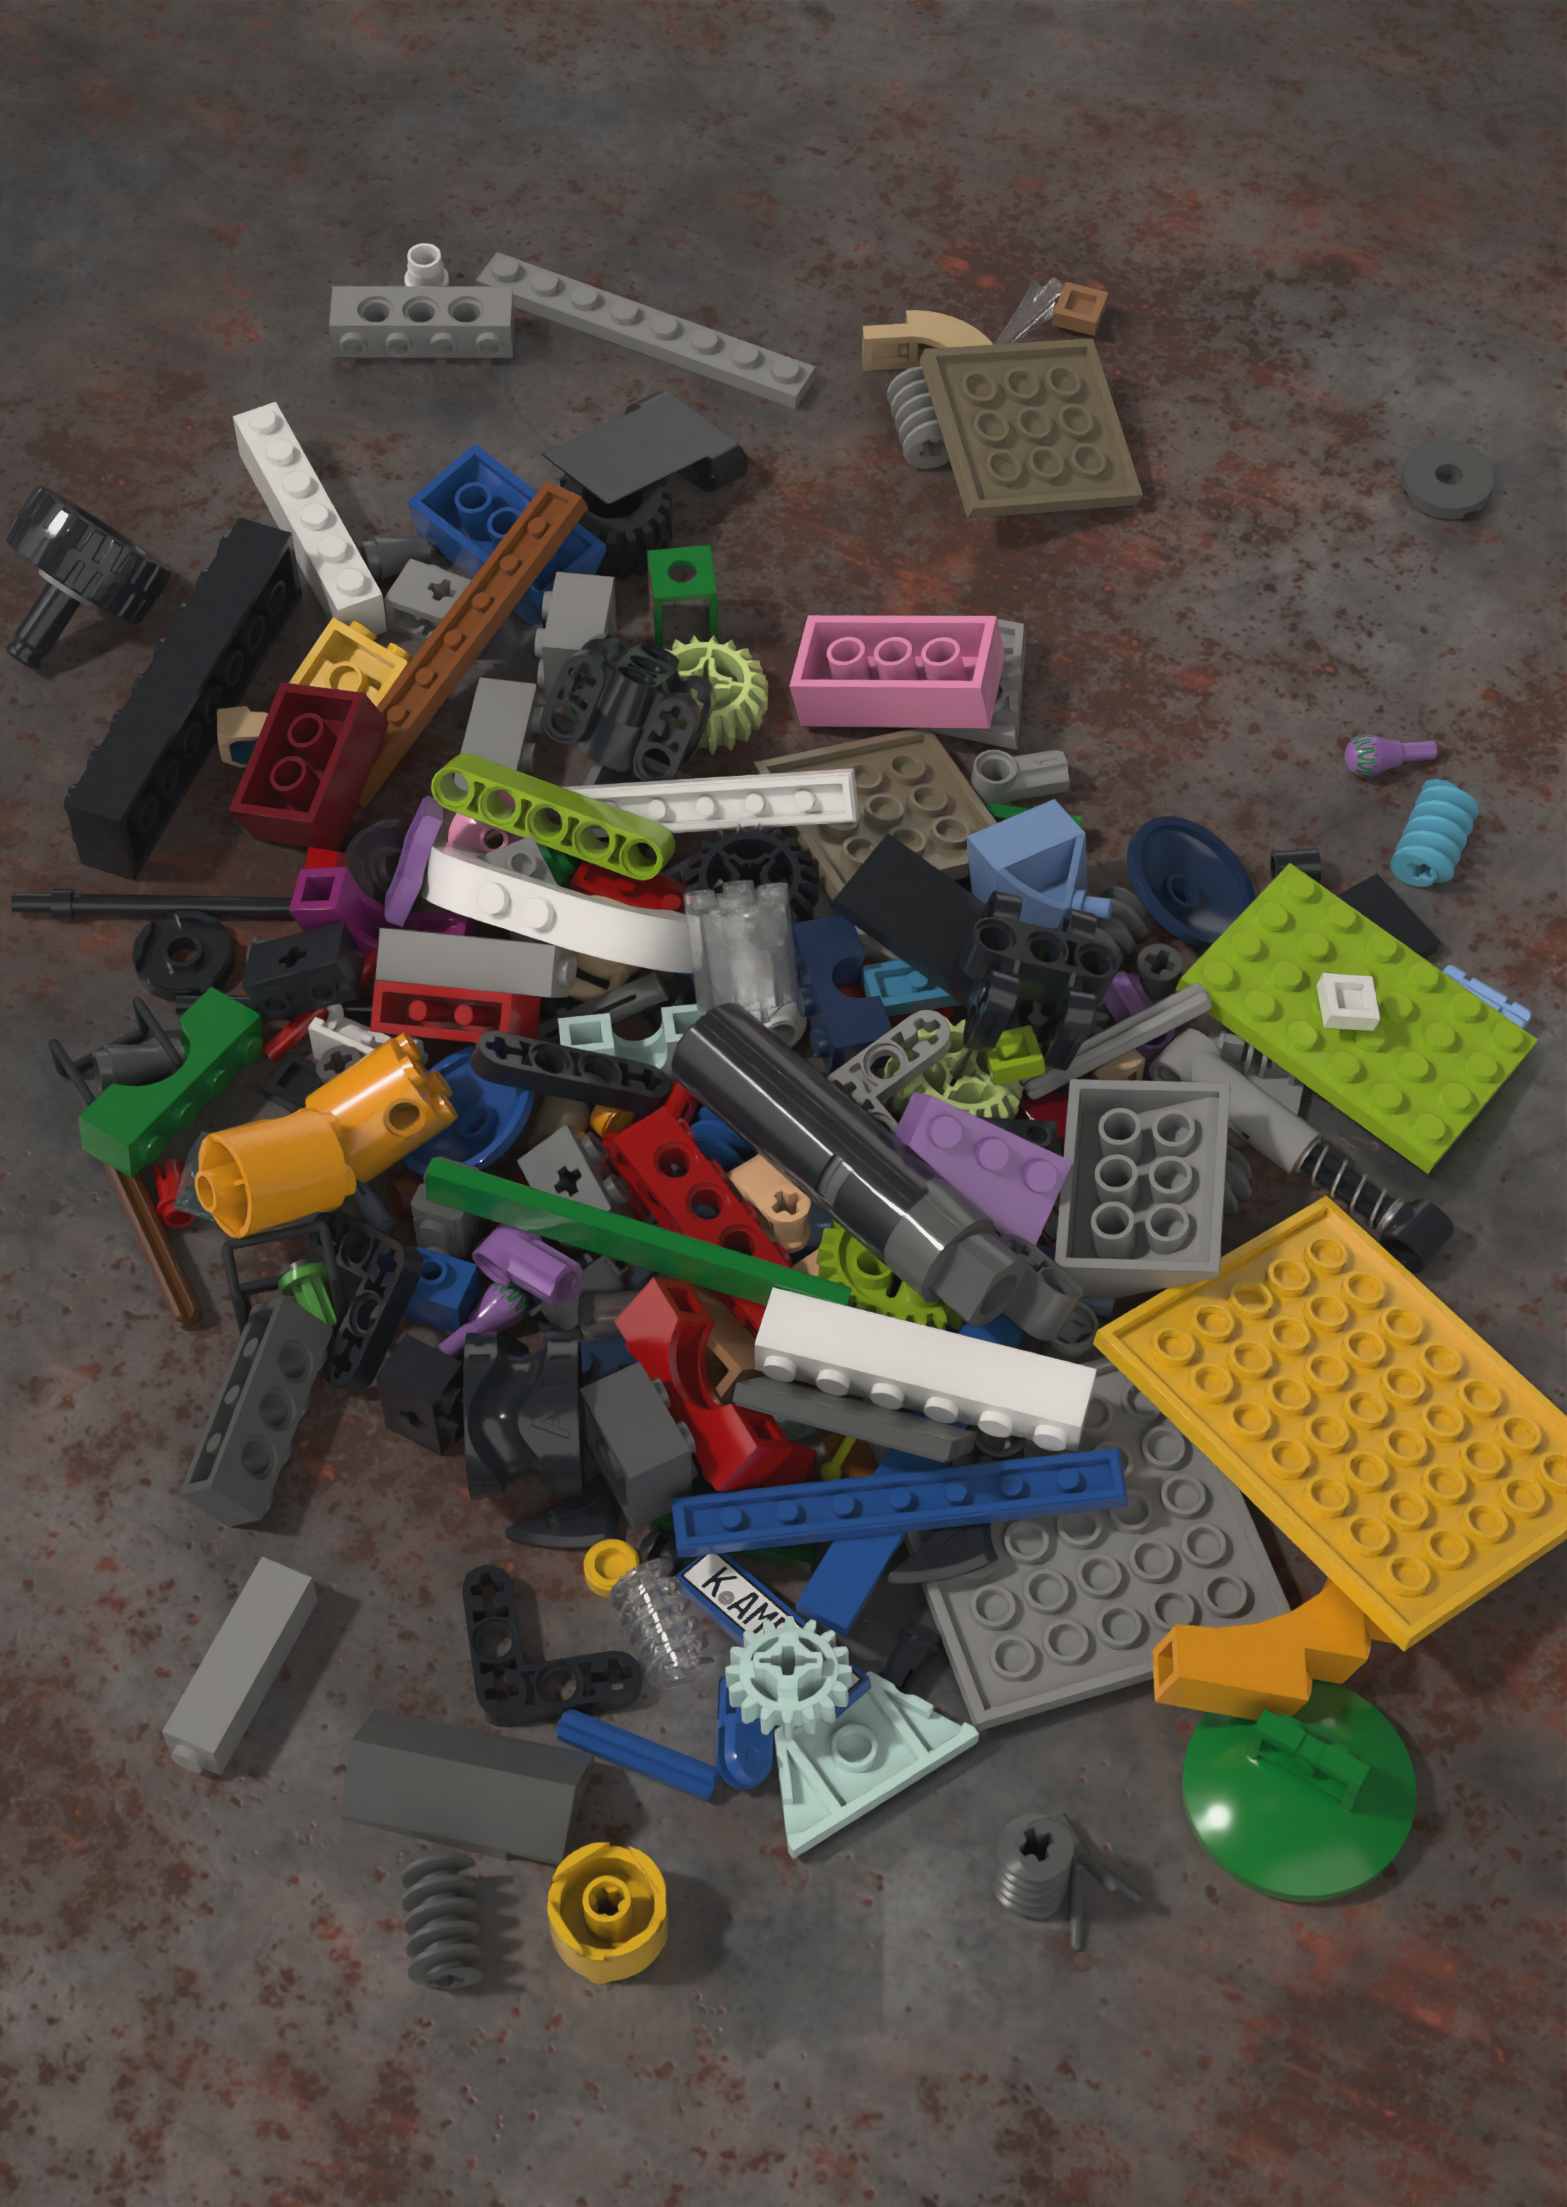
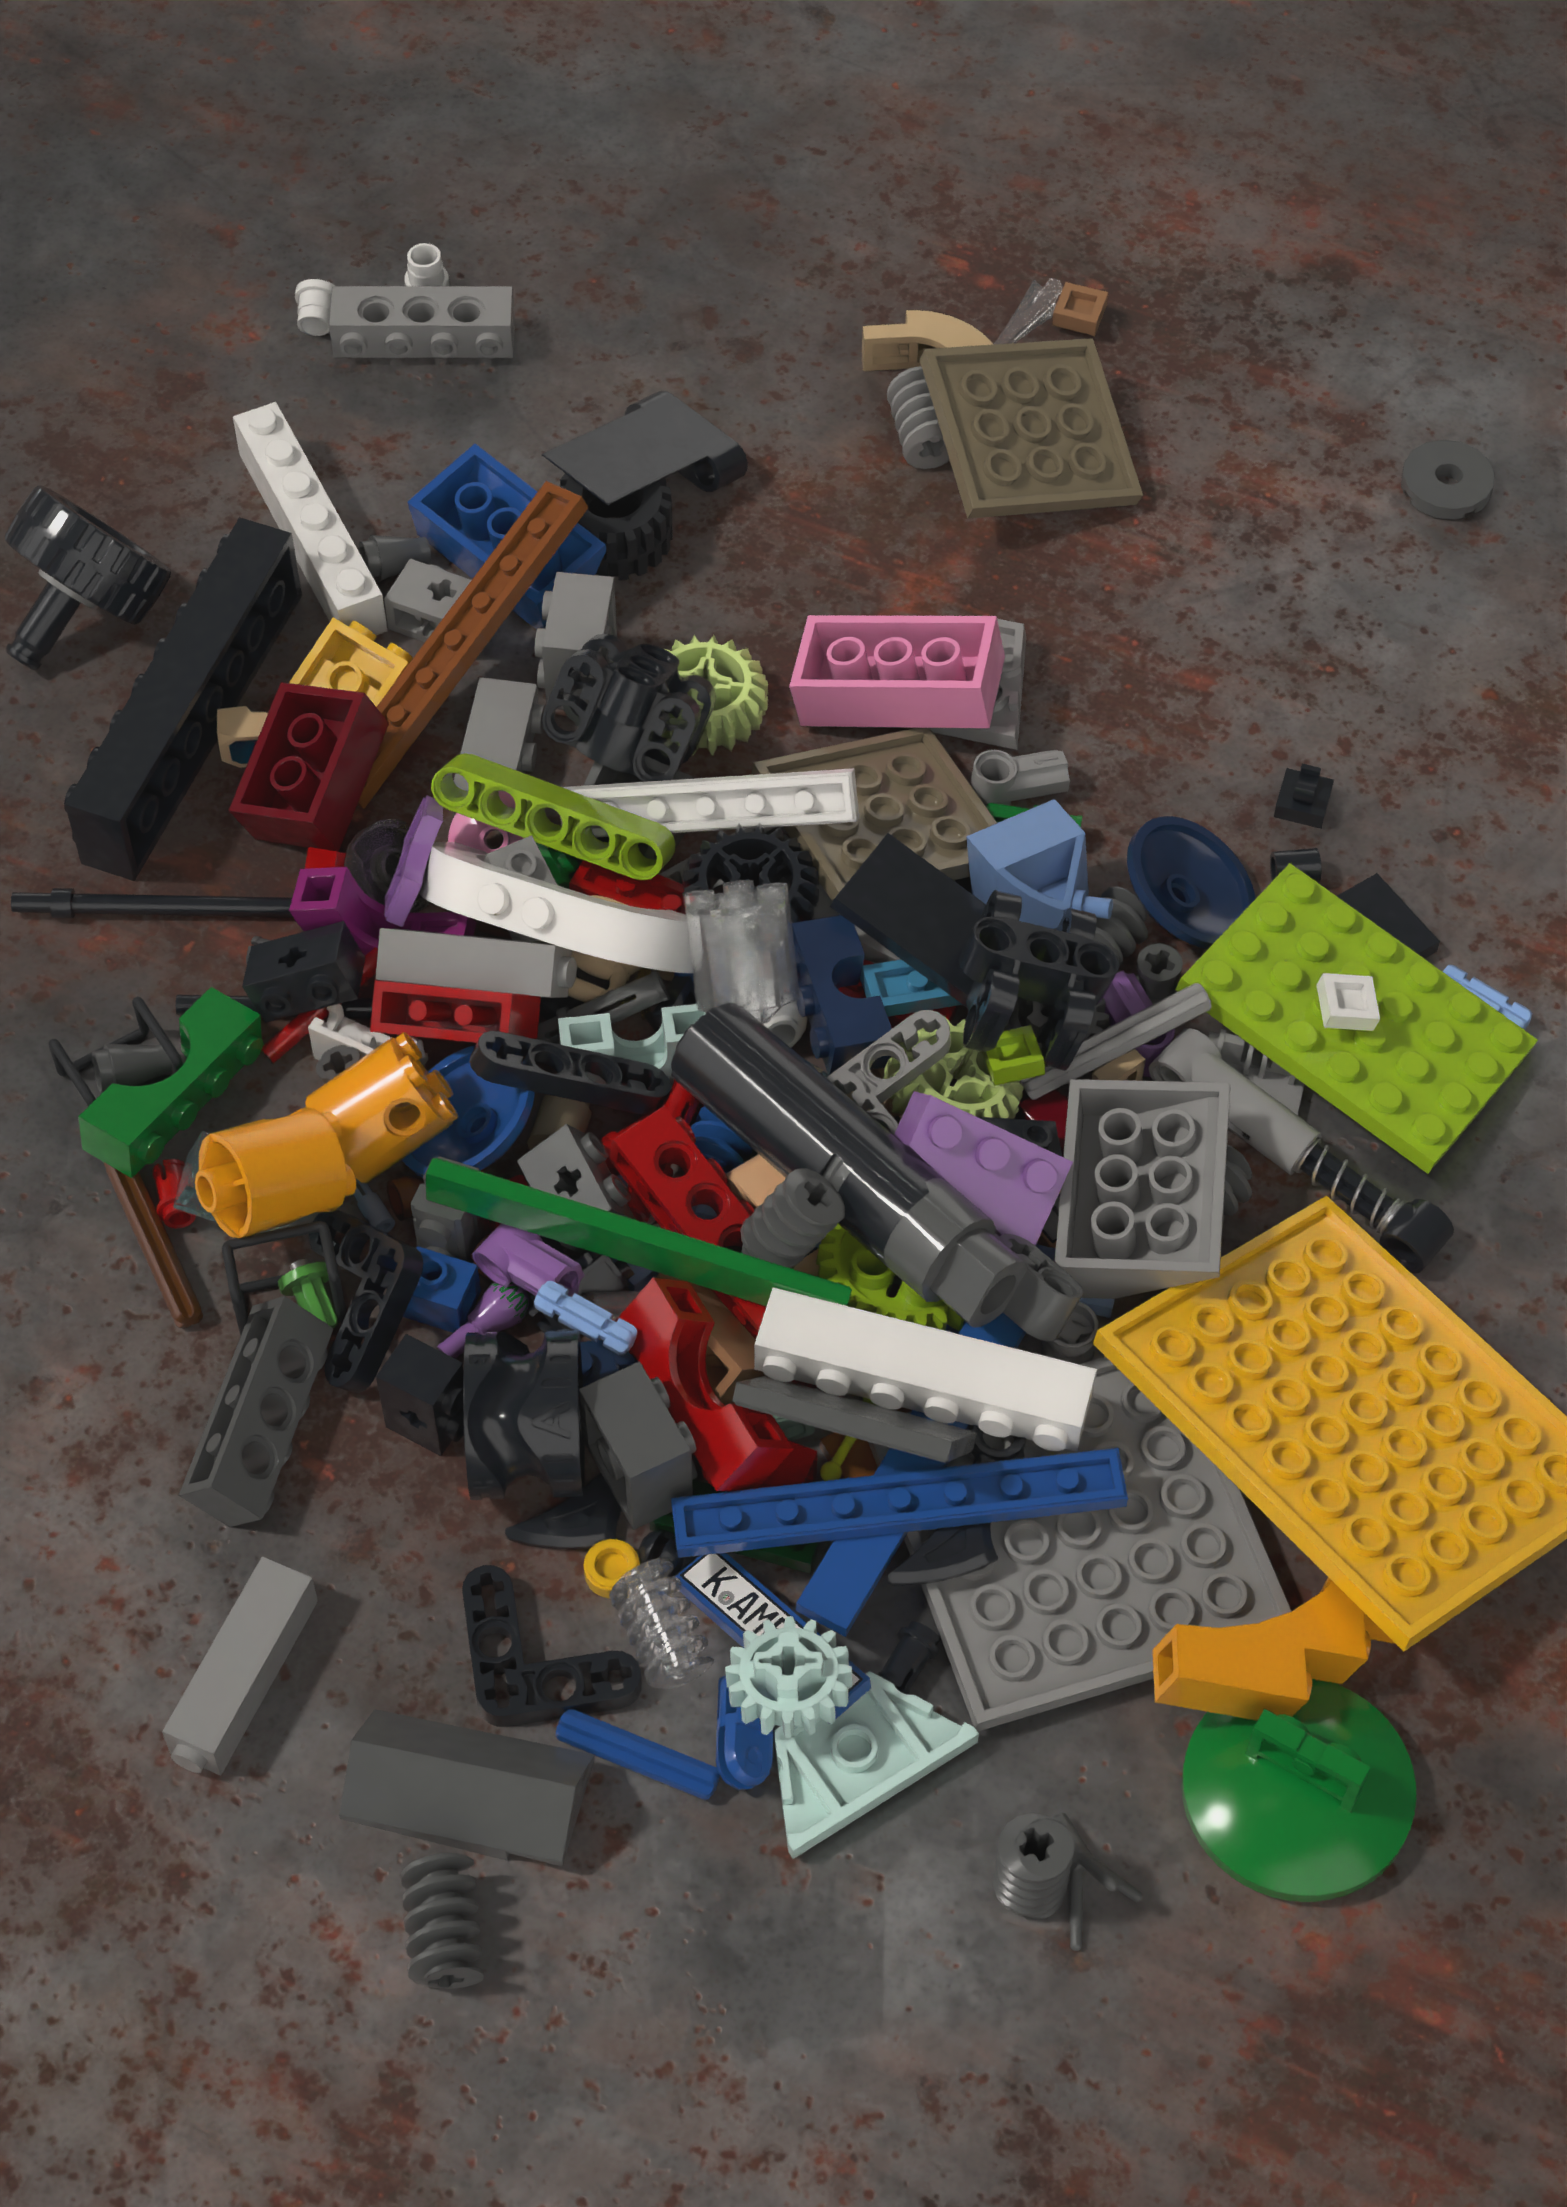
(180, 931): black tile -> none
(292, 1083): black tile -> none
(314, 306): none -> white piece
(586, 1316): none -> light blue axle
(605, 1945): yellow brick -> none
(609, 1119): light orange tile -> none
(651, 331): light grey plate -> none
(665, 589): green piece -> none
(792, 1219): none -> dark grey piece
(1304, 796): none -> black tile
(1372, 754): medium lavender piece -> none
(1434, 835): medium azure piece -> none

